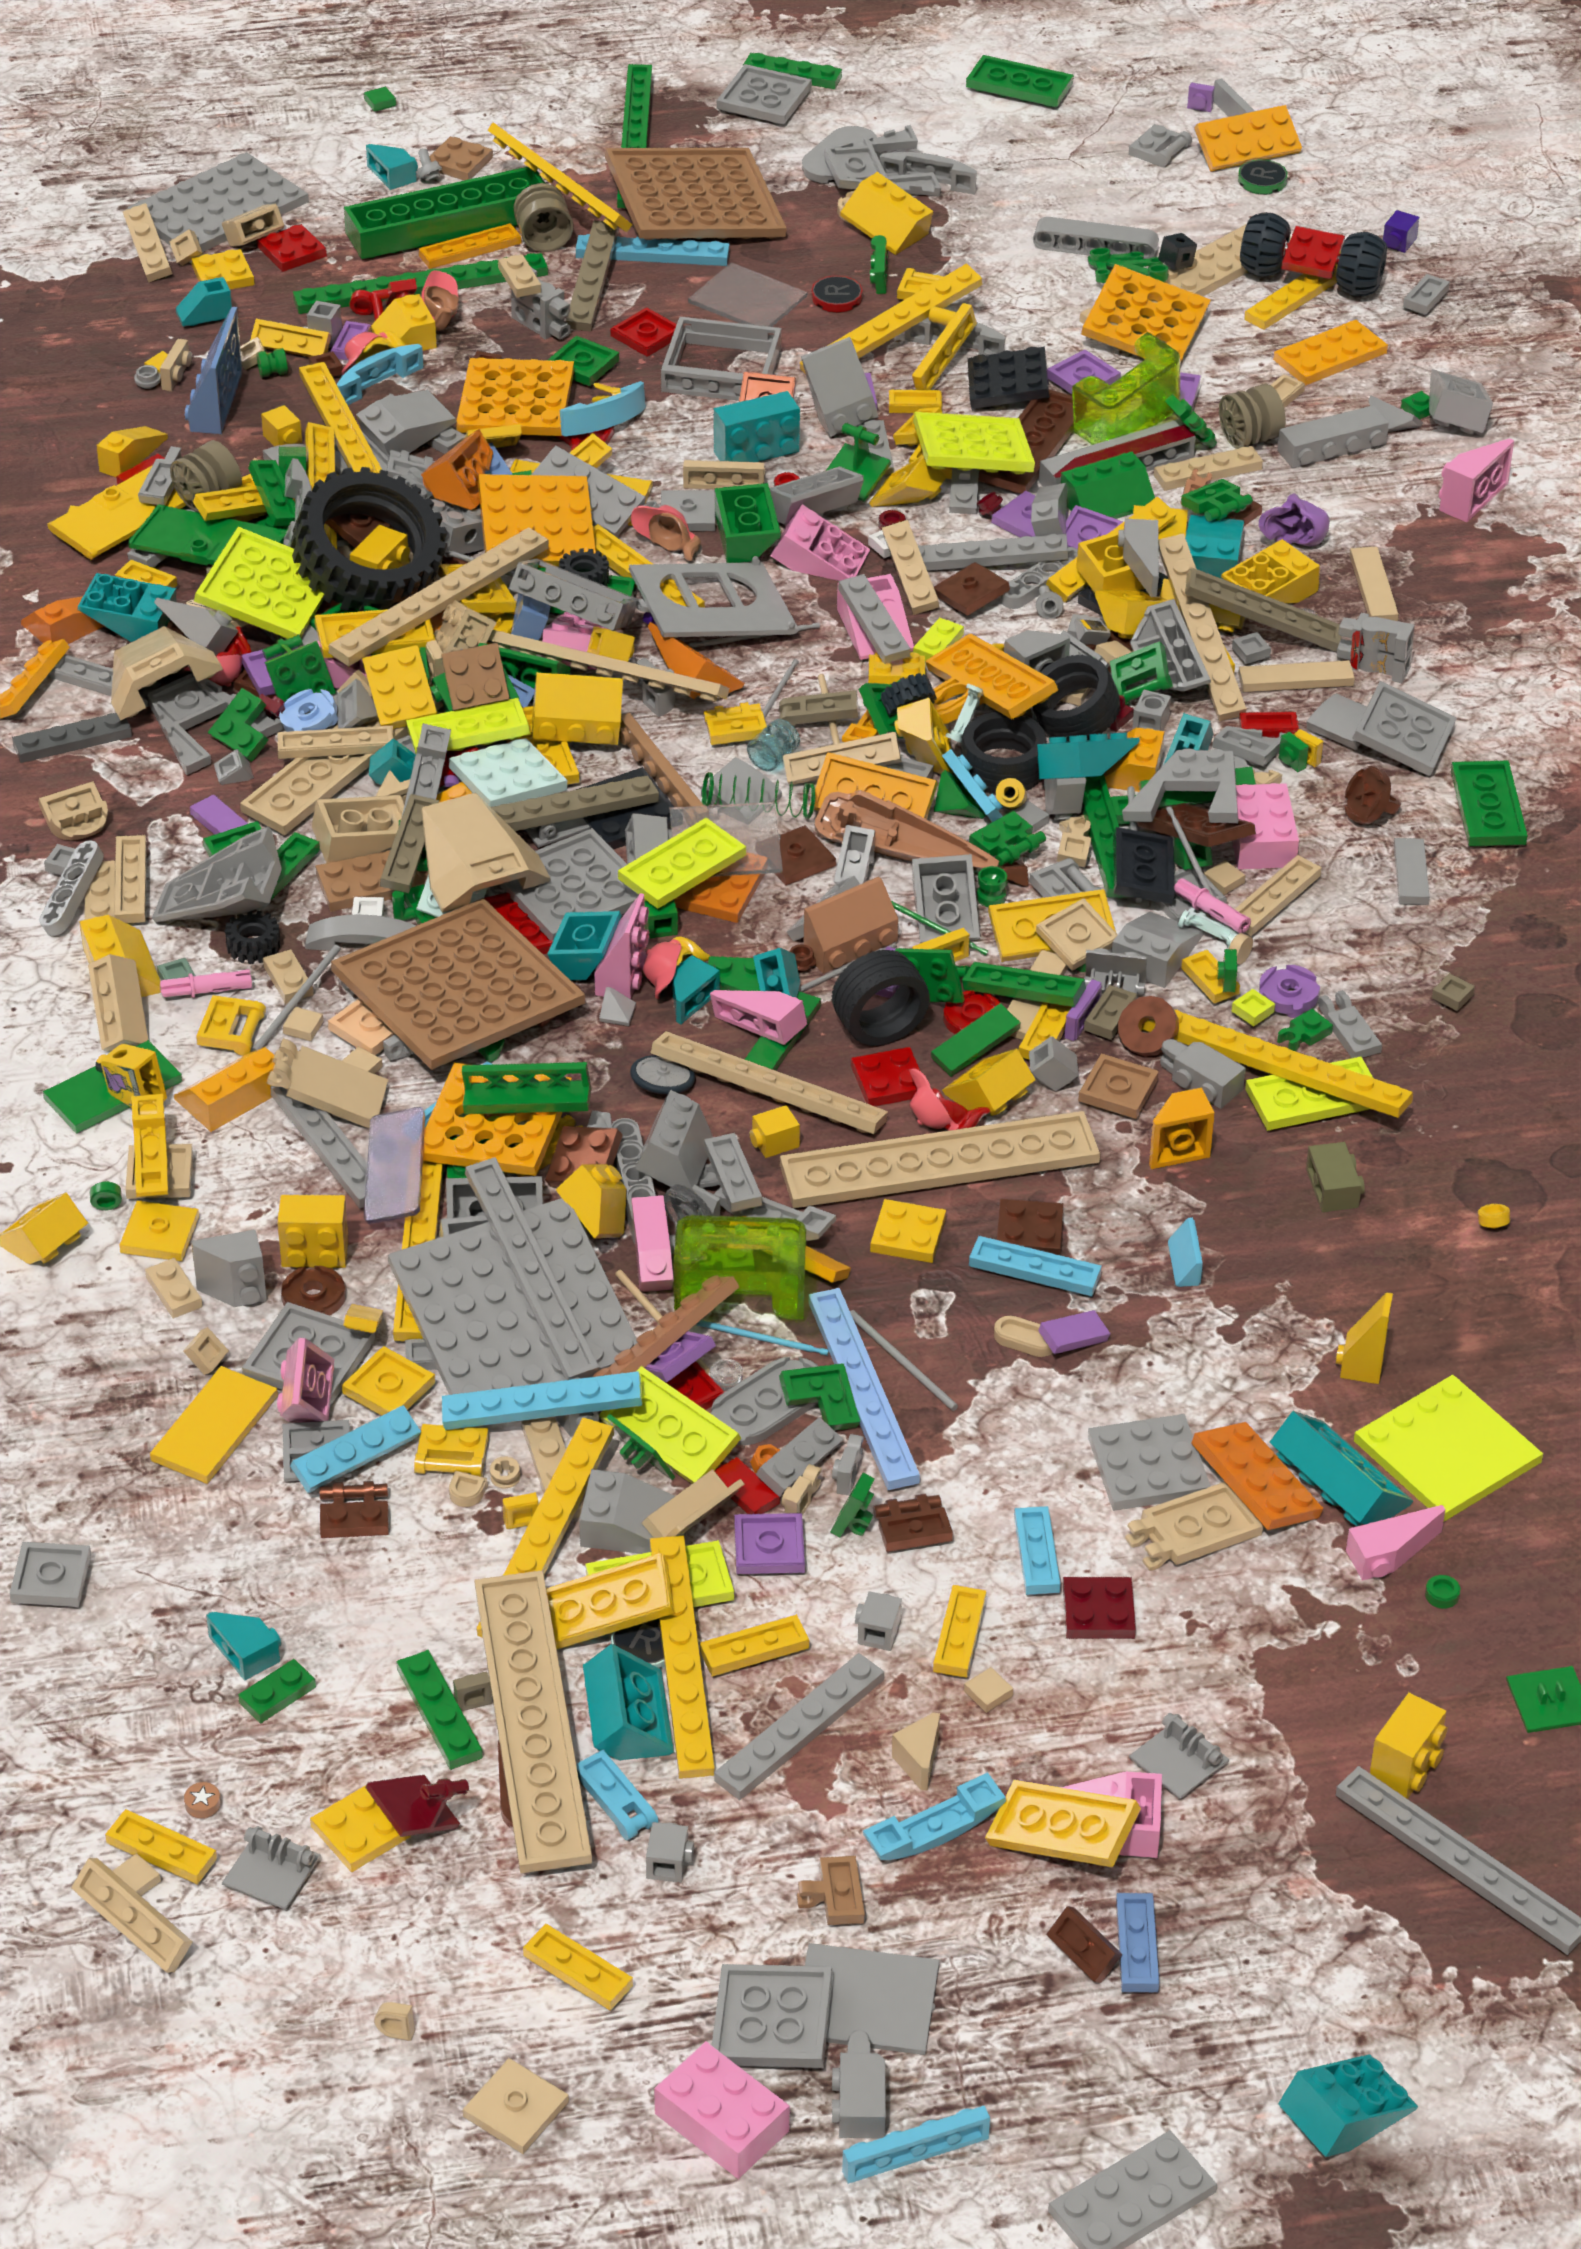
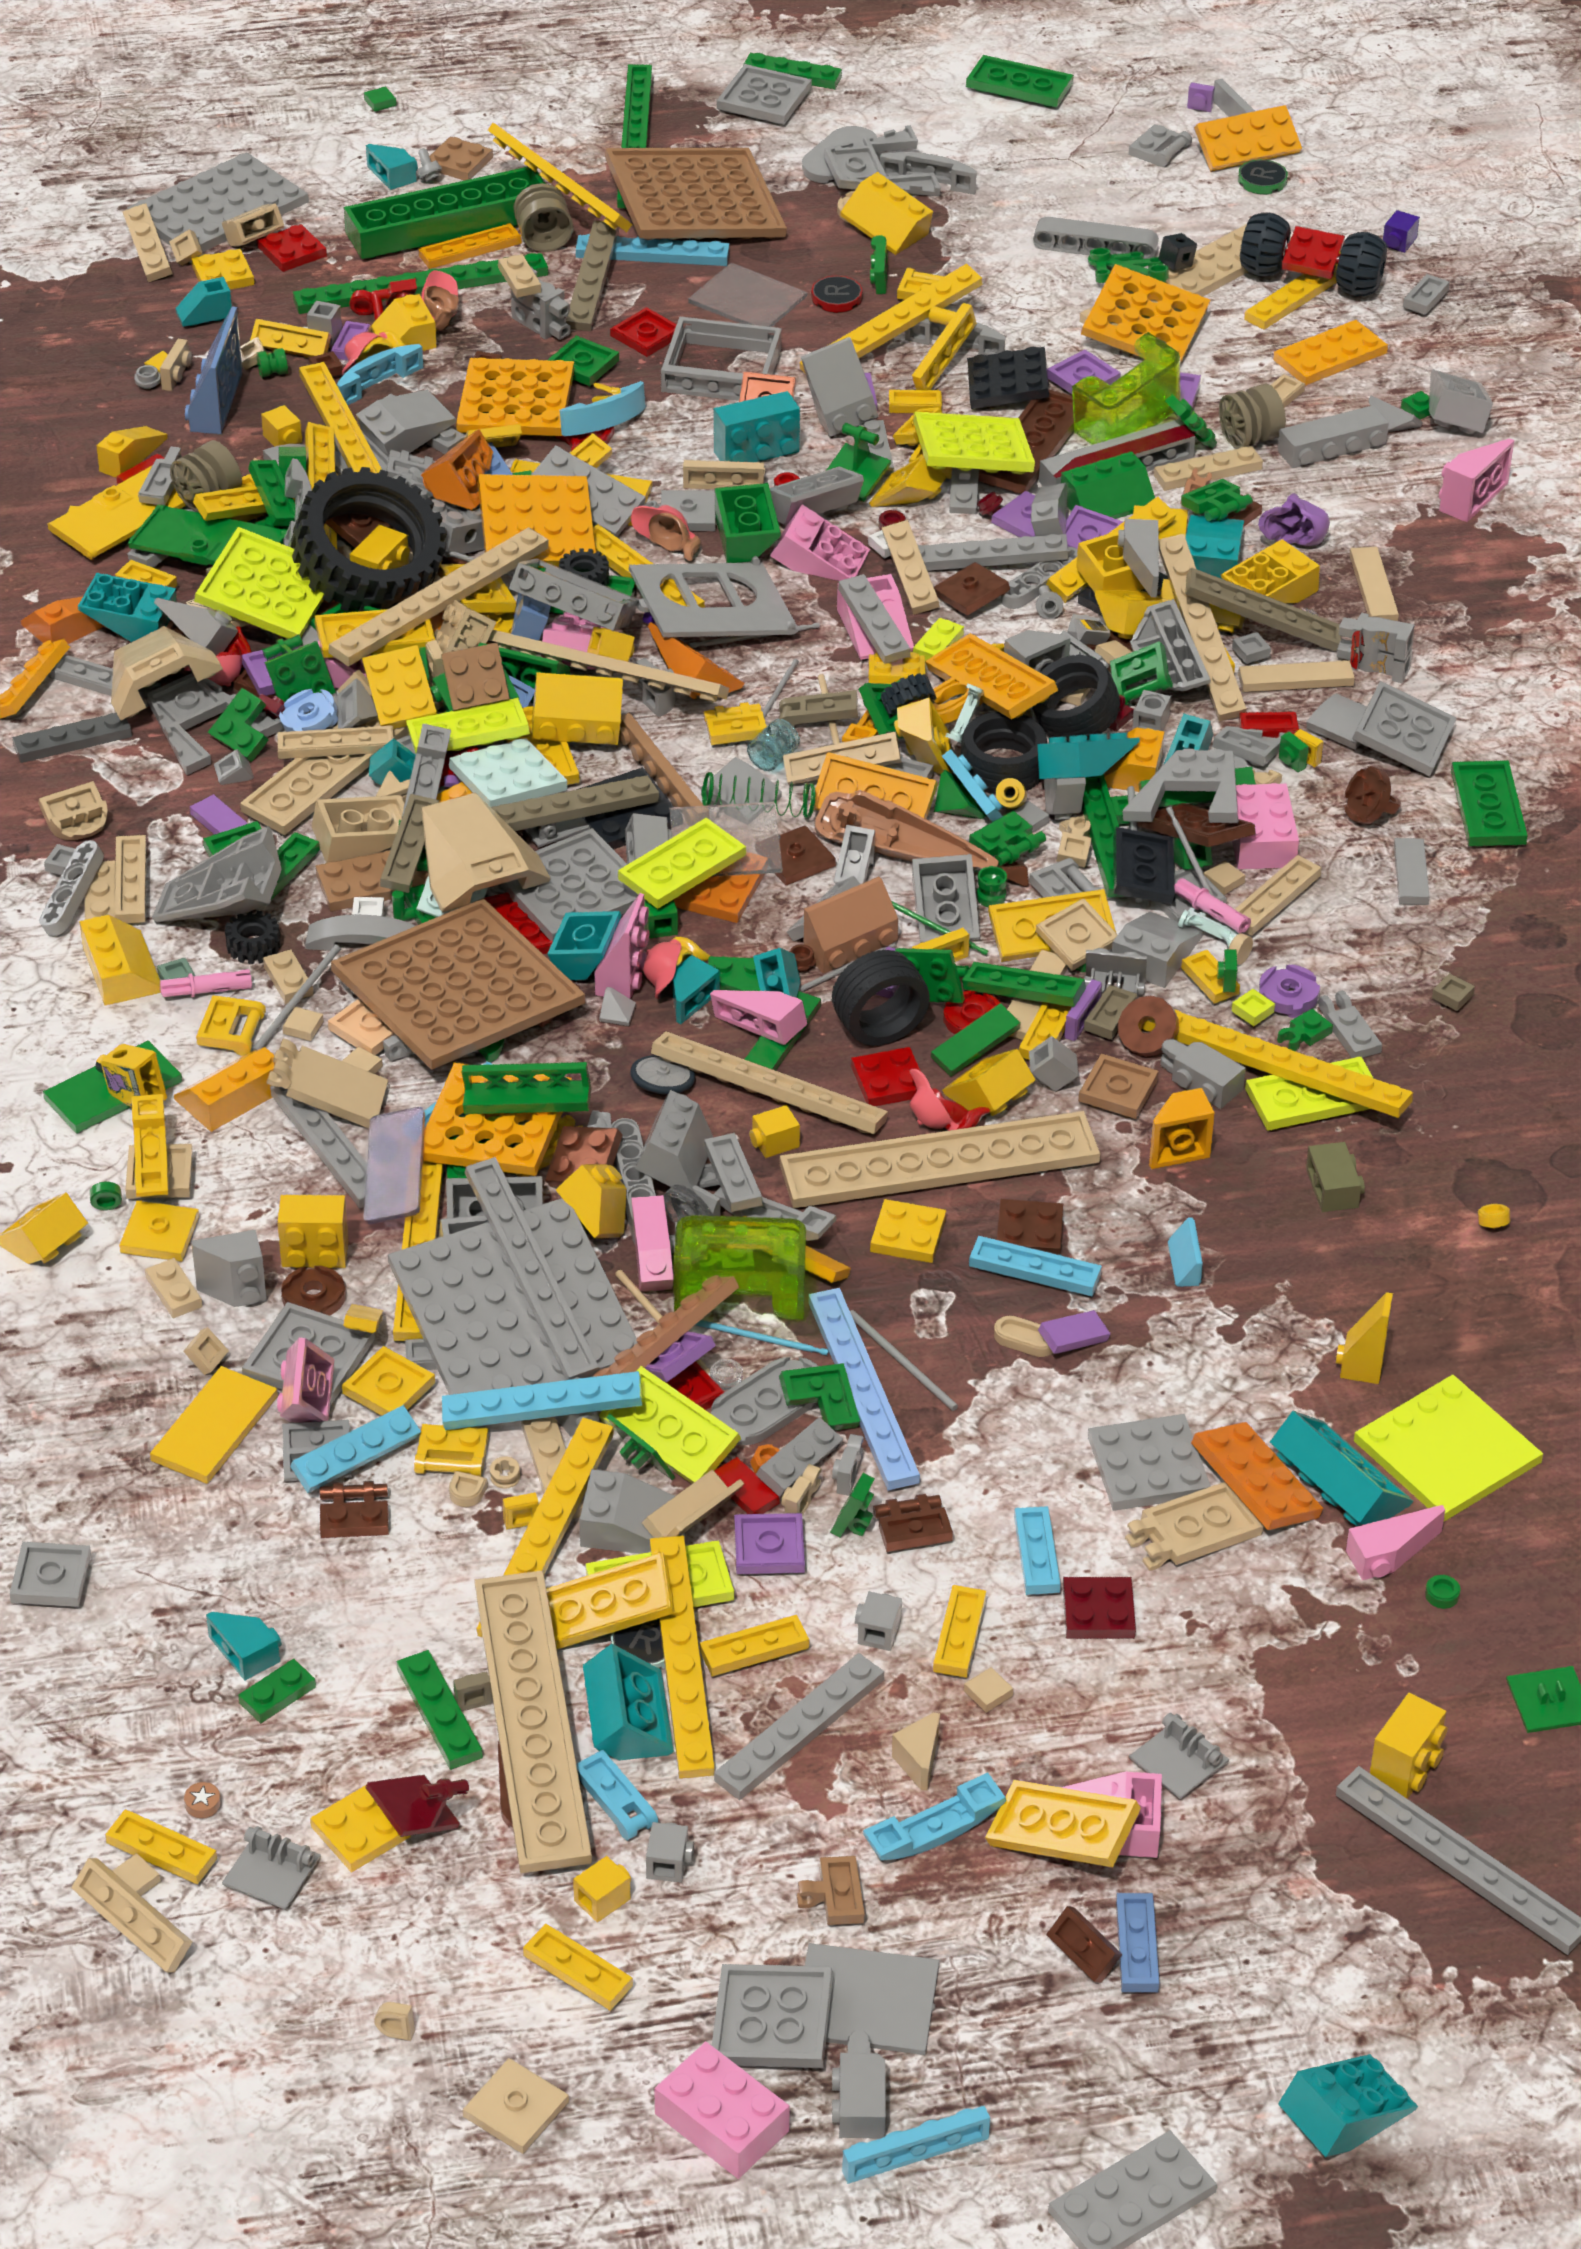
(117, 1002): tan panel -> none
(602, 1888): none -> yellow brick

